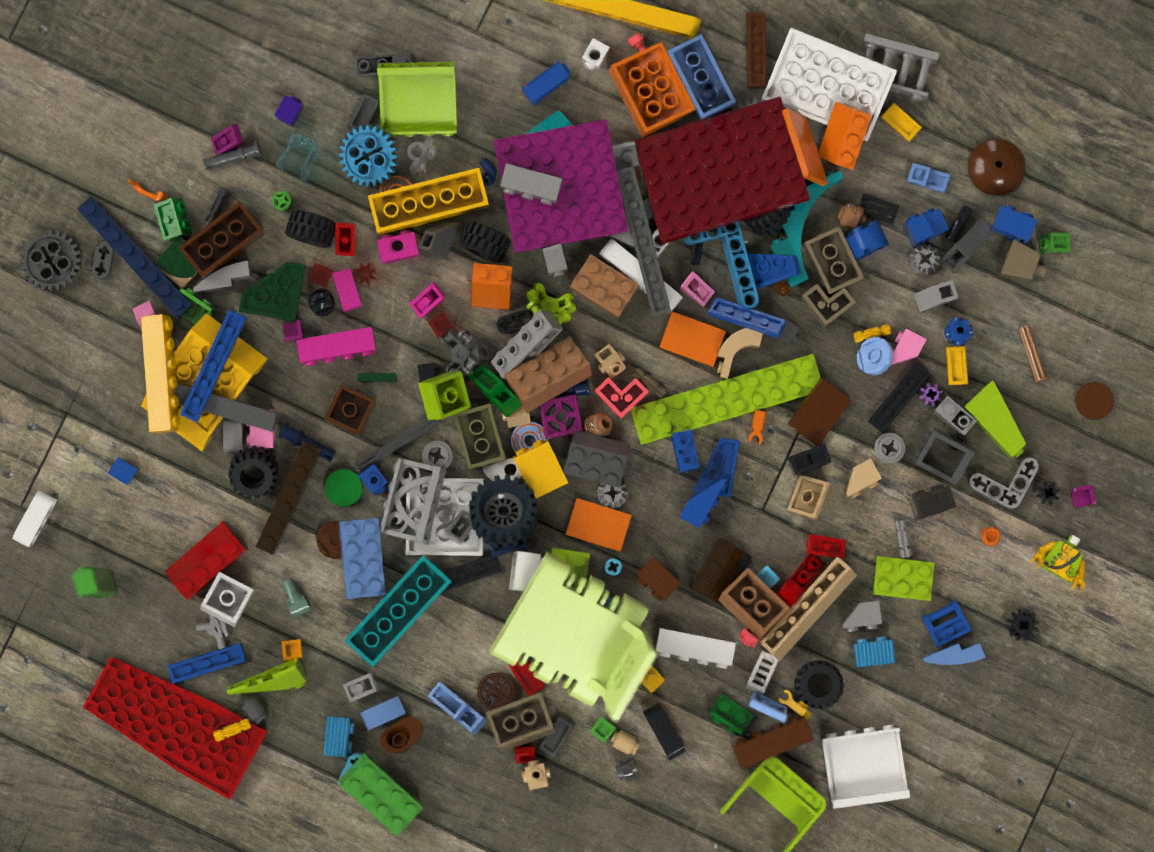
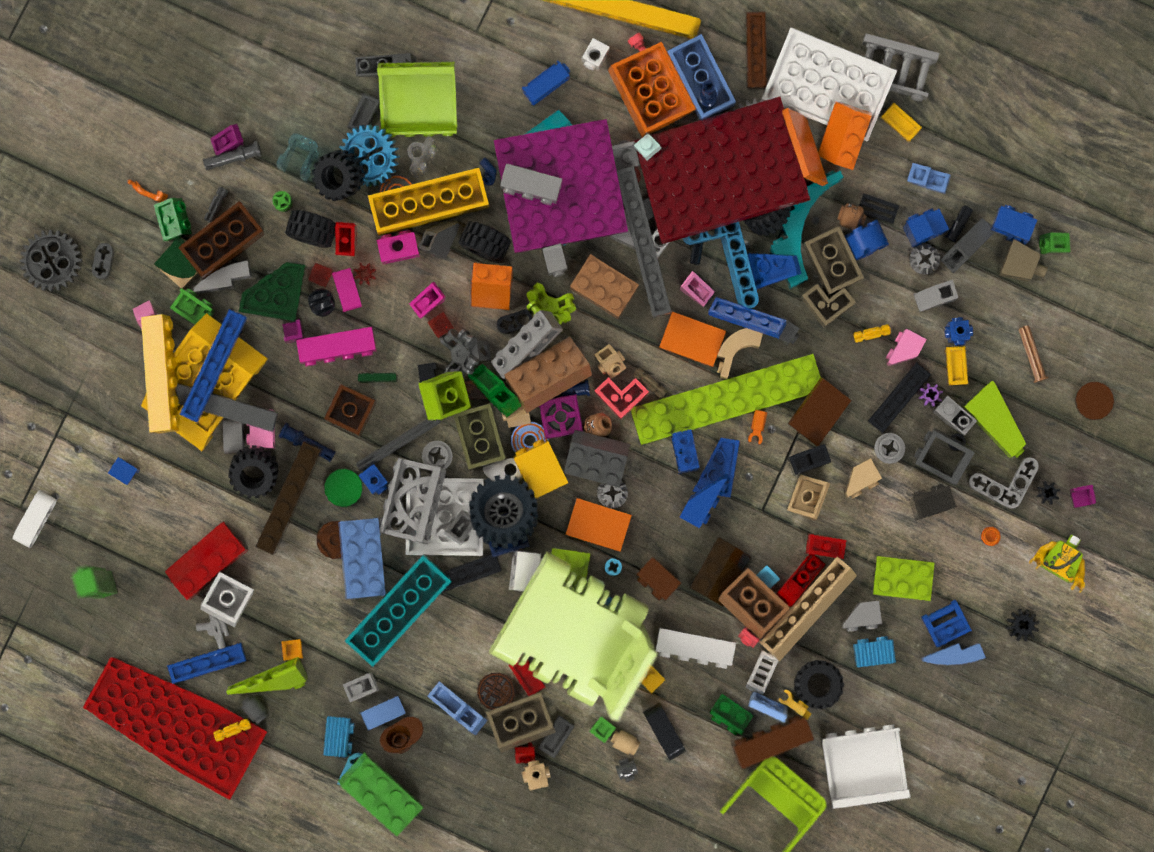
(134, 257): dark blue plate -> none
(289, 110): dark purple brick -> none
(297, 602): sand green pin -> none
(325, 179): none -> black tyre
(629, 267): white beam -> none
(647, 146): none -> light aqua plate
(781, 288): clear orange arm -> none
(875, 356): light blue tile -> none
(903, 539): light grey axle -> none
(990, 178): reddish brown dish -> none

